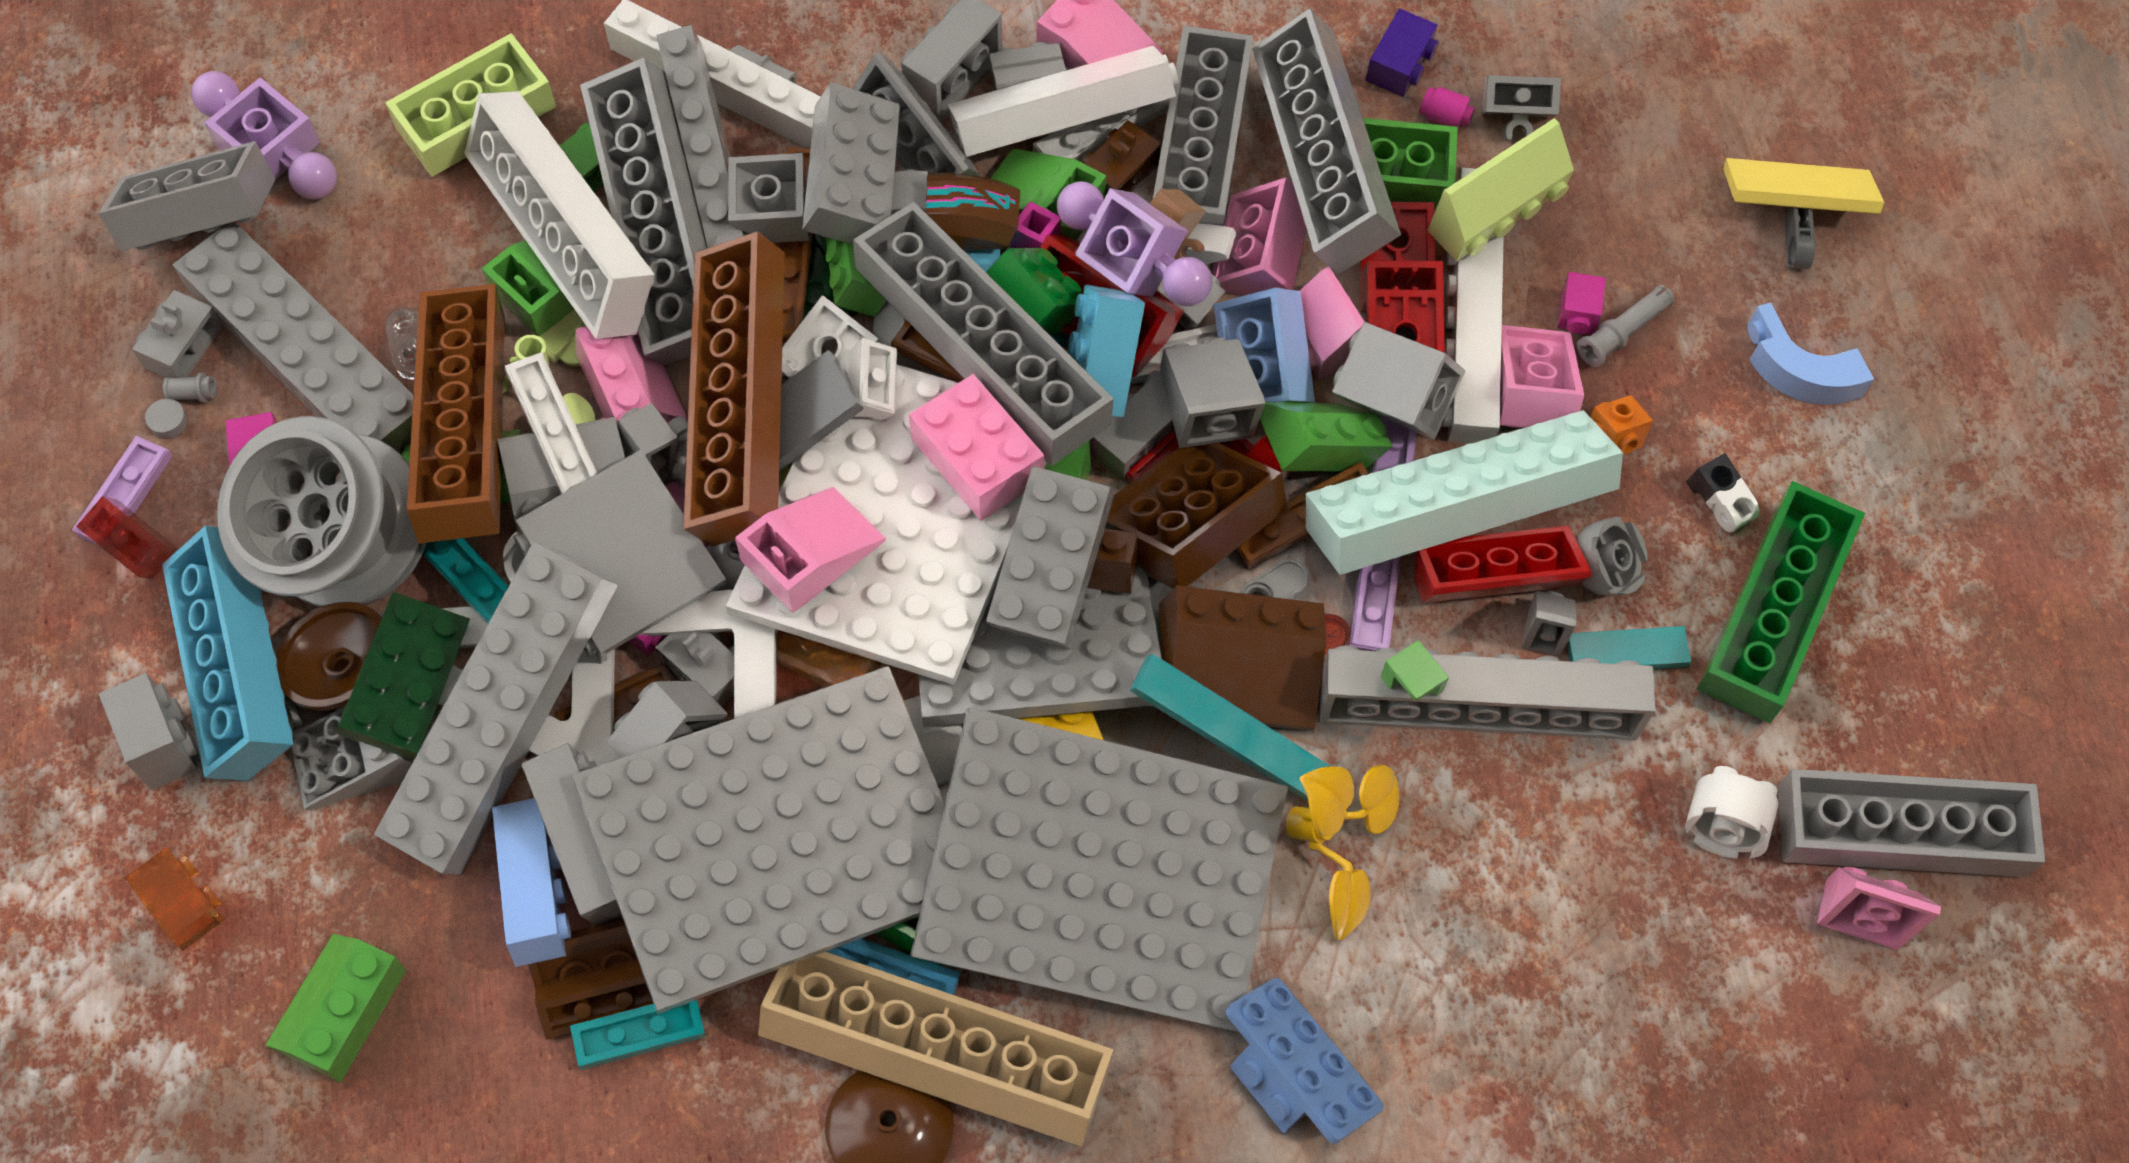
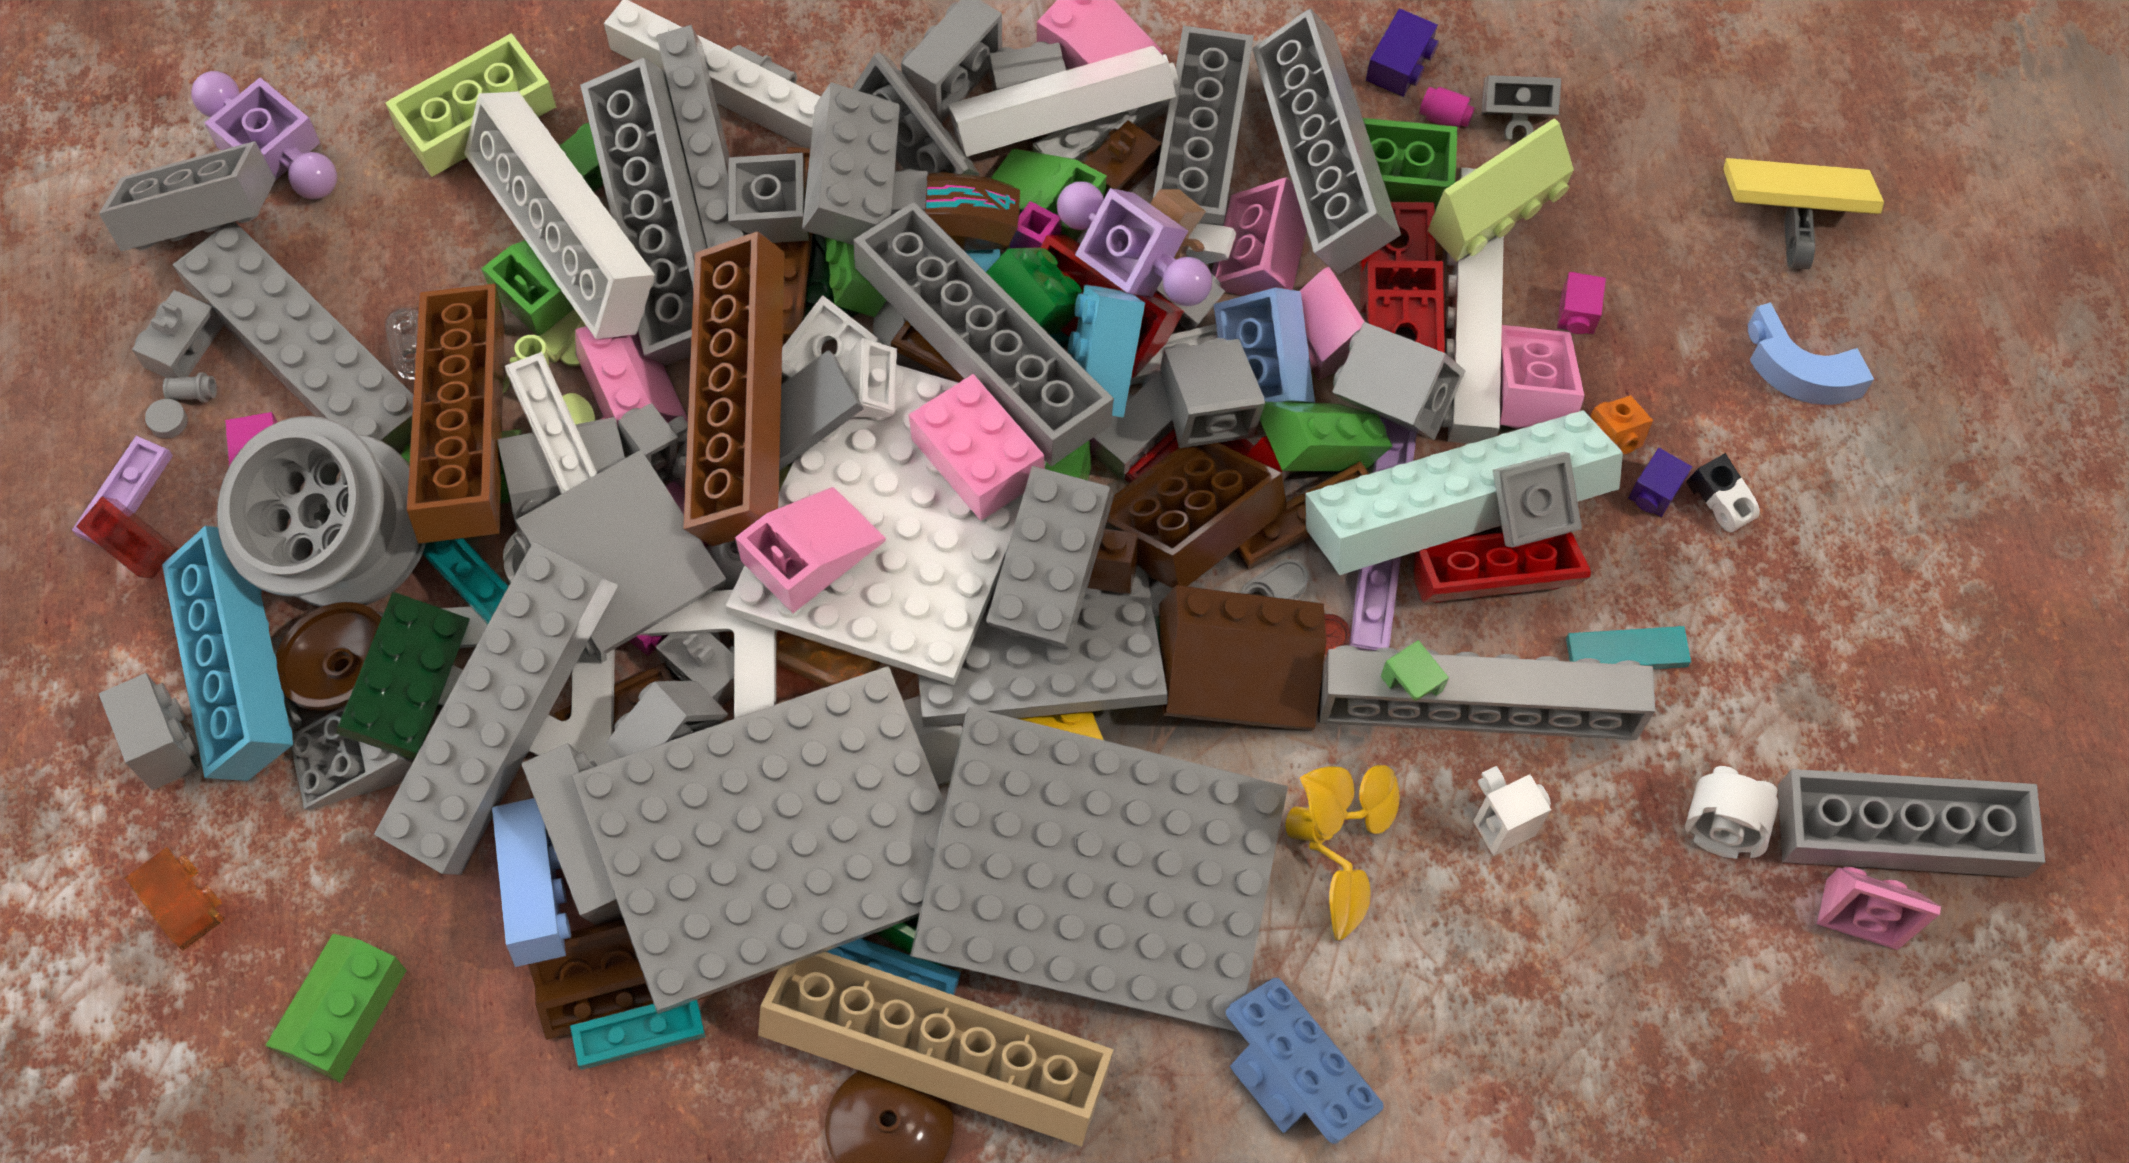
(1224, 724): teal tile -> none
(1510, 811): none -> white brick
(1537, 499): none -> light grey tile
(1549, 623): light grey slope -> none
(1613, 555): light grey cylinder -> none
(1614, 333): light grey pin -> none
(1659, 482): none -> dark purple brick
(1781, 602): green brick -> none

